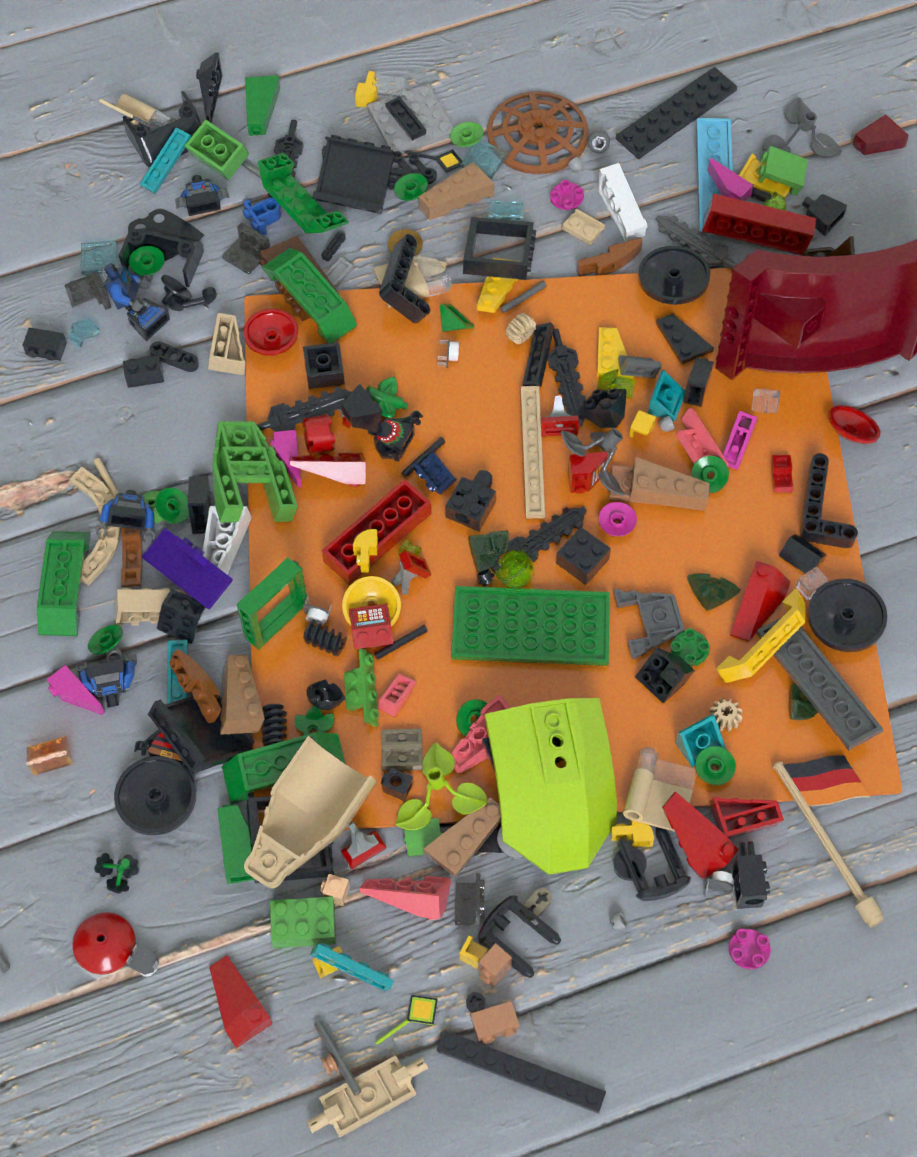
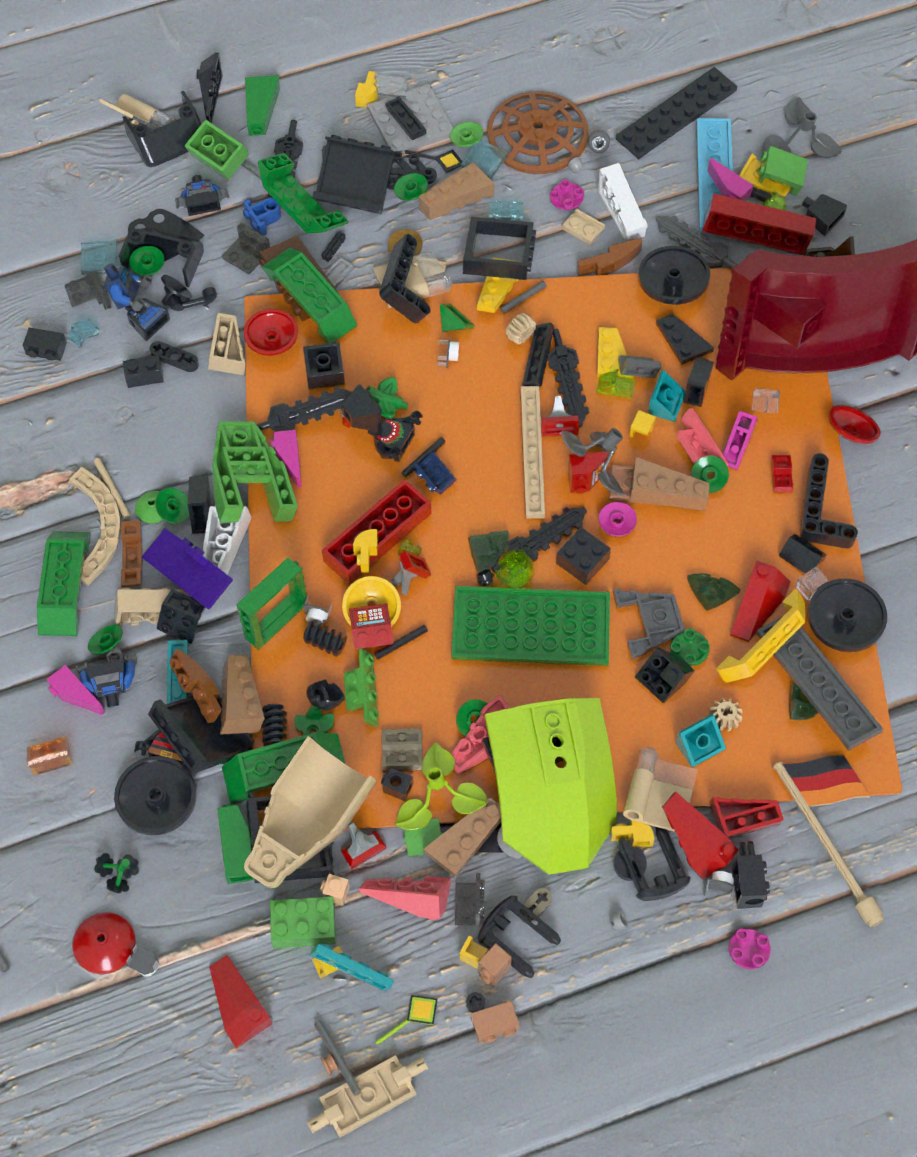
(129, 512): torso -> none
(165, 161): teal plate -> none
(318, 434): red brick -> none
(345, 468): wedge -> none
(392, 705): coral slope -> none
(472, 501): black brick -> none
(521, 1071): black plate -> none
(605, 407): black slope -> none
(666, 424): light grey hinge -> none
(717, 757): green dish -> none
(880, 137): dark red slope -> none

